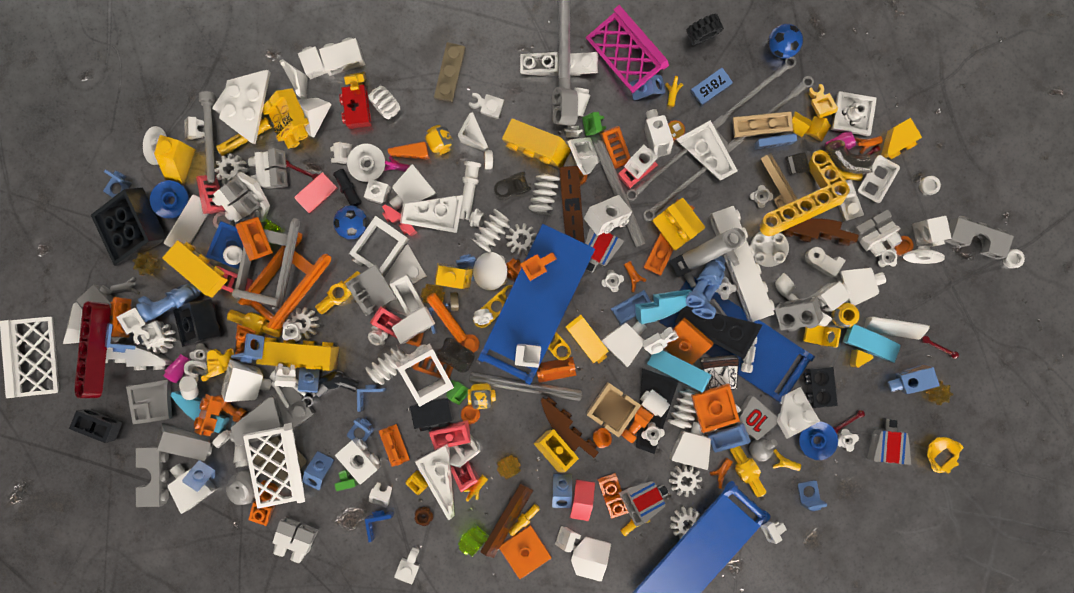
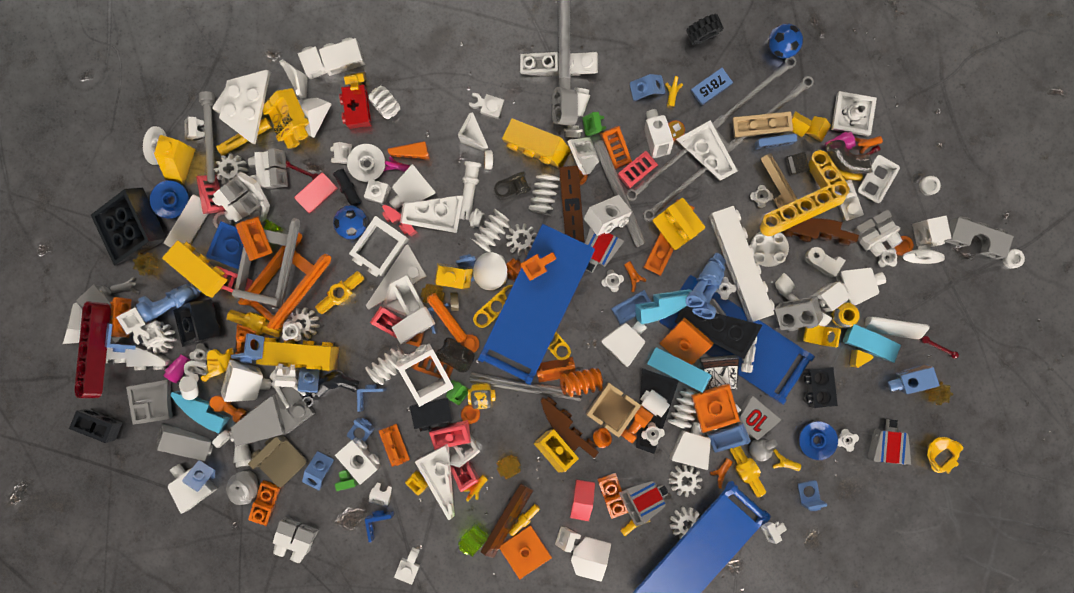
(12, 361): white fence -> none
(117, 177): medium blue bracket -> none
(156, 492): light grey arch -> none
(208, 407): orange hinge -> none
(232, 255): white tile -> none
(291, 460): white fence -> none
(370, 290): light grey hinge -> none
(377, 336): white plate -> none
(423, 511): reddish brown plate -> none
(439, 139): yellow head -> none
(449, 72): dark tan plate -> none
(482, 316): white plate -> none
(528, 355): white panel -> none
(562, 490): medium blue bracket -> none
(581, 381): none -> orange piece
(587, 339): yellow slope -> none
(636, 35): dark pink fence -> none
(638, 168): white brick -> none
(659, 341): white plate -> none
(707, 252): light grey piece -> none
(796, 413): white plate -> none
(822, 104): yellow plate -> none
(861, 413): dark red hinge -> none
(900, 137): yellow slope -> none

